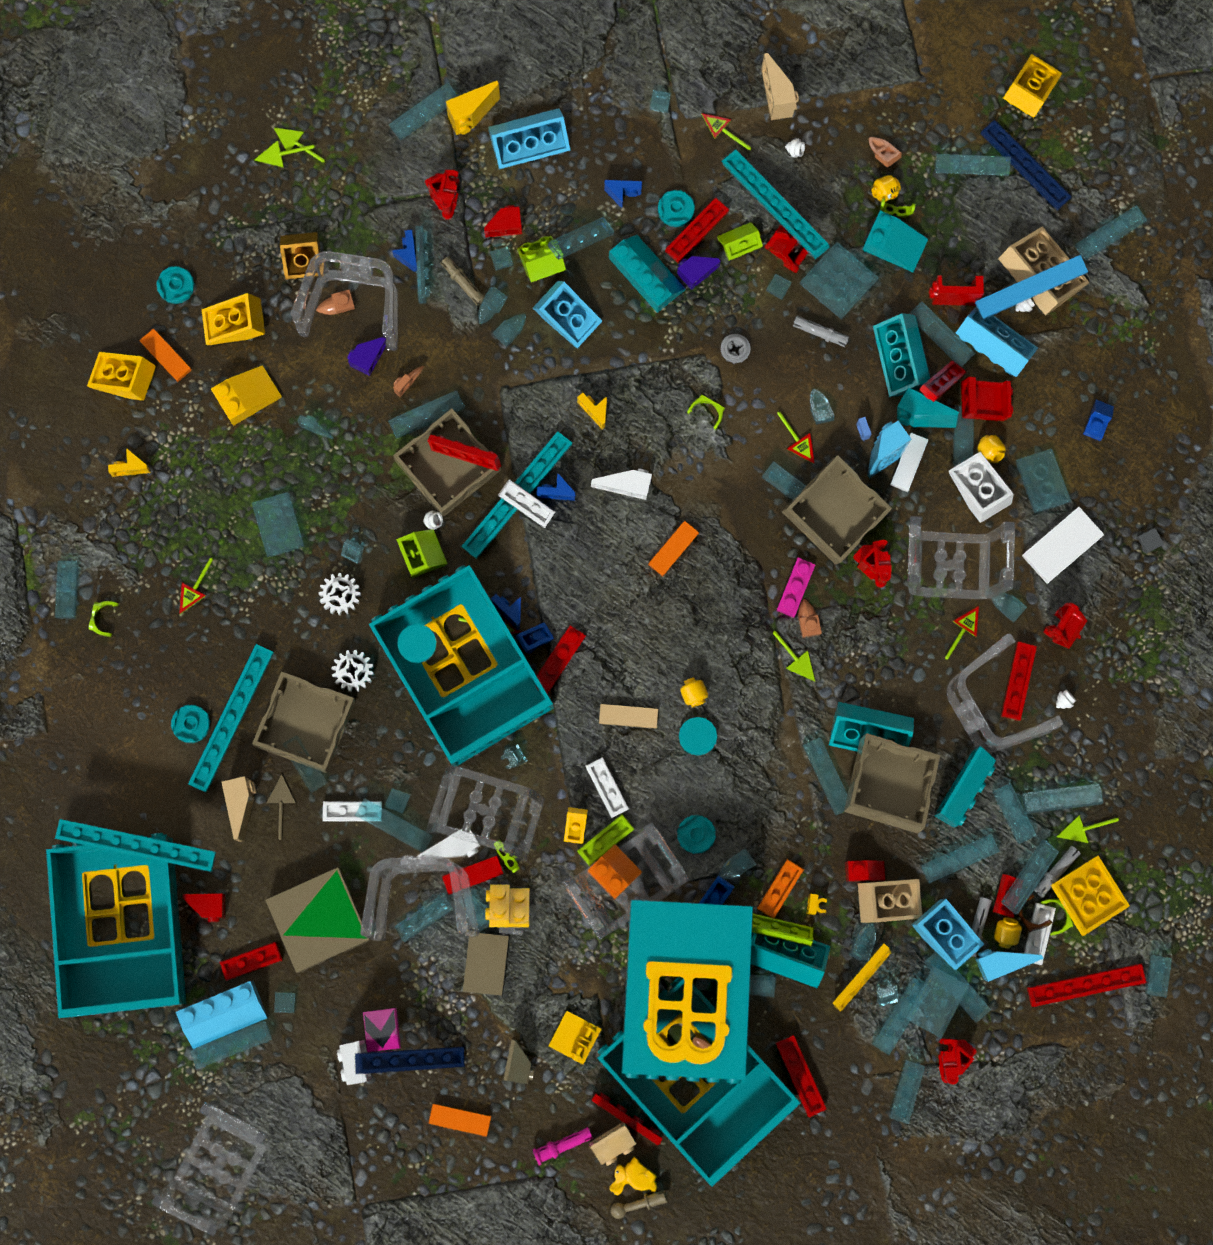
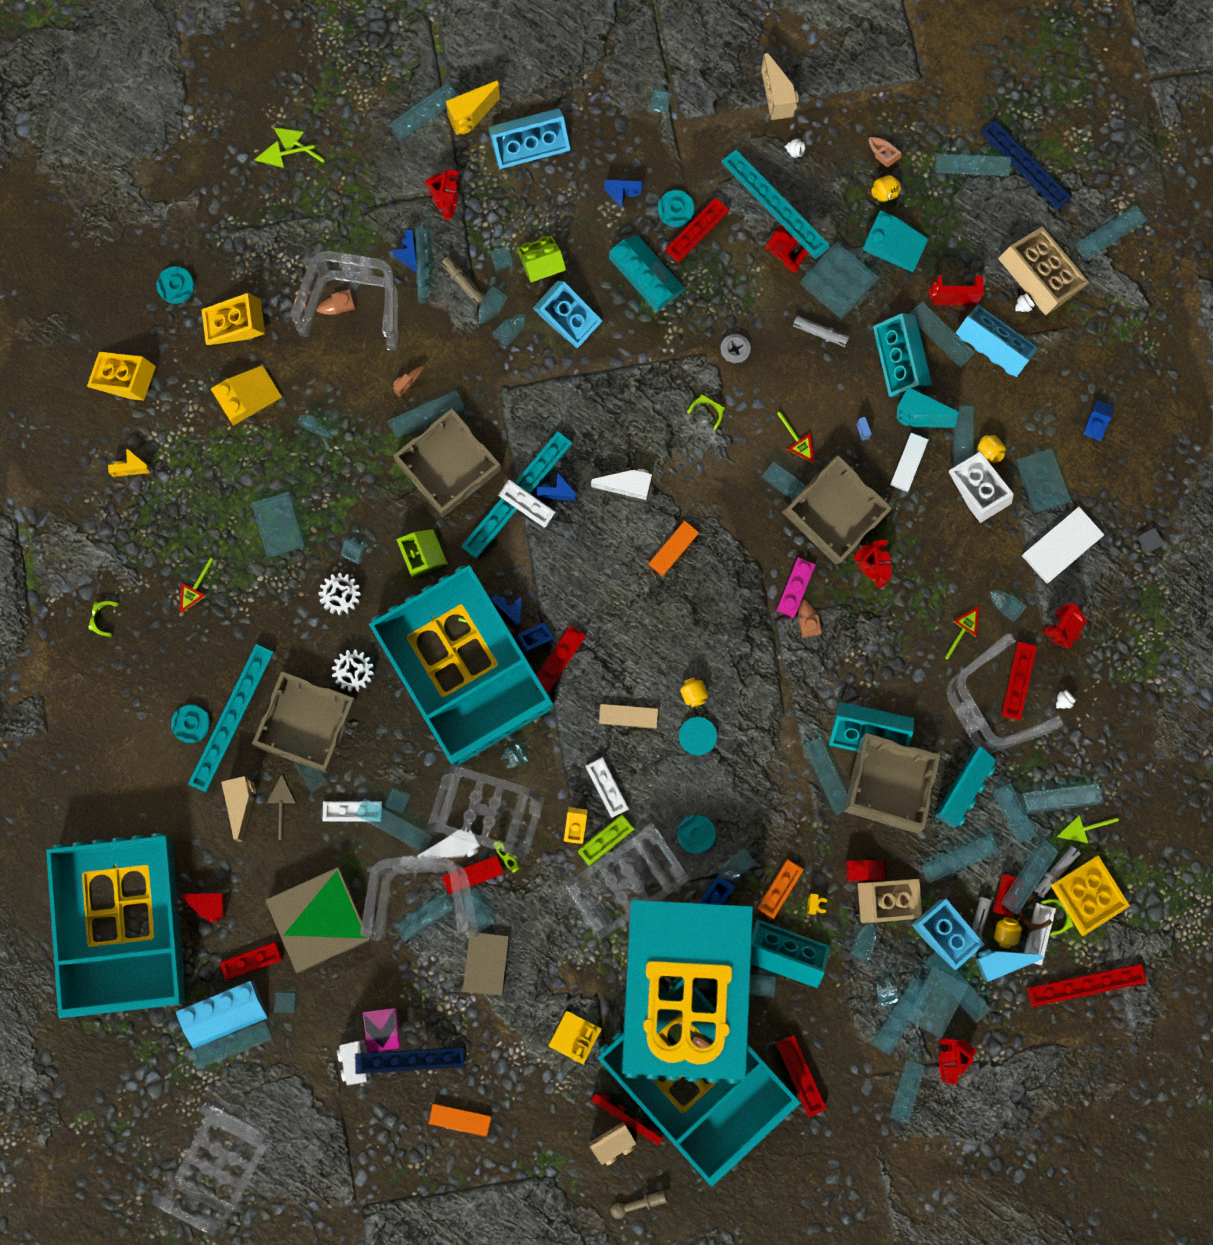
(66, 590): clear light blue tile -> none
(135, 845): teal plate -> none
(165, 355): orange tile -> none
(297, 252): pearl gold slope -> none
(367, 355): dark purple slope -> none
(417, 643): teal tile -> none
(433, 520): white plate -> none
(463, 452): red plate -> none
(504, 223): red slope -> none
(507, 906): yellow plate -> none
(510, 930): clear pin -> none
(518, 1065): dark tan slope -> none
(552, 1149): dark pink pin -> none
(580, 238): clear light blue tile -> none
(597, 412): yellow slope -> none
(614, 871): orange slope -> none
(635, 1175): yellow animal -> none
(697, 269): dark purple slope -> none
(718, 124): piece -> none
(740, 241): lime panel -> none
(778, 286): clear light blue tile -> none
(782, 929): lime tile -> none
(801, 665): lime piece -> none
(820, 408): clear light blue plate -> none
(862, 977): yellow tile -> none
(888, 447): medium azure slope -> none
(909, 209): lime cap -> none
(942, 381): red plate -> none
(986, 400): red panel -> none
(1005, 531): clear windscreen -> none
(1031, 287): dark azure tile -> none
(1032, 85): yellow slope -> none
(1158, 976): clear light blue plate -> none

